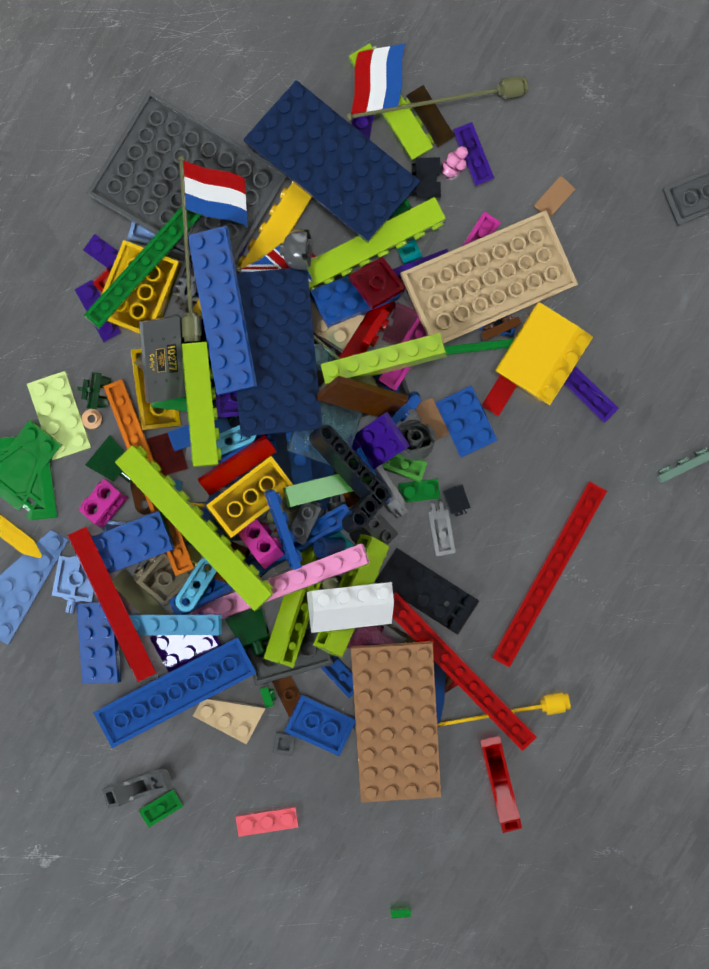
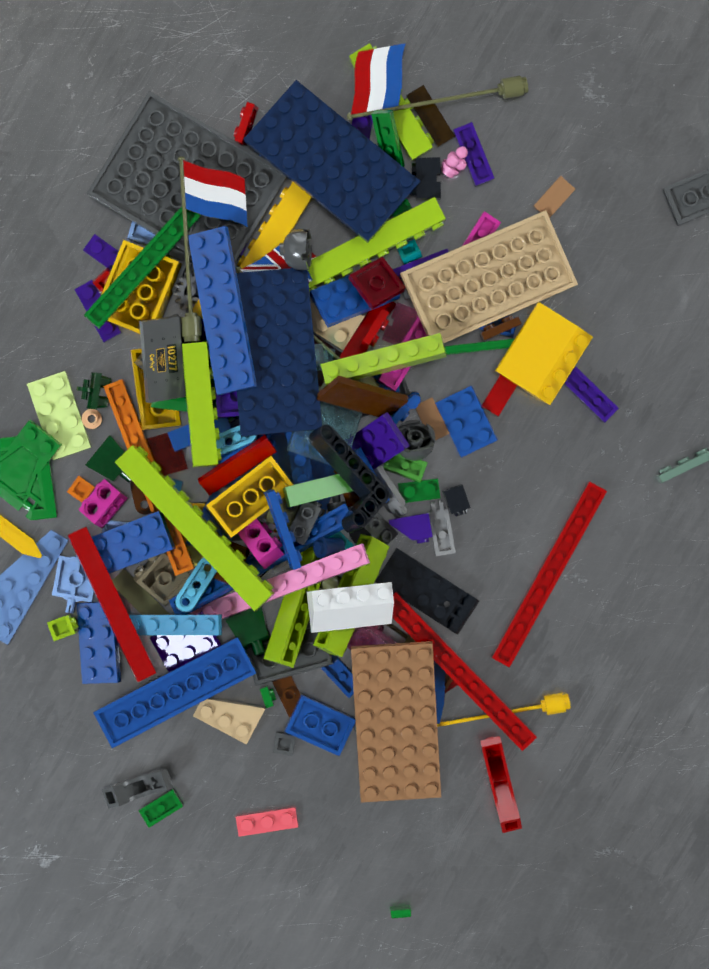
(63, 627): none -> lime bracket
(81, 489): none -> orange plate
(248, 117): none -> red plate
(387, 134): none -> green plate
(414, 527): none -> dark purple slope

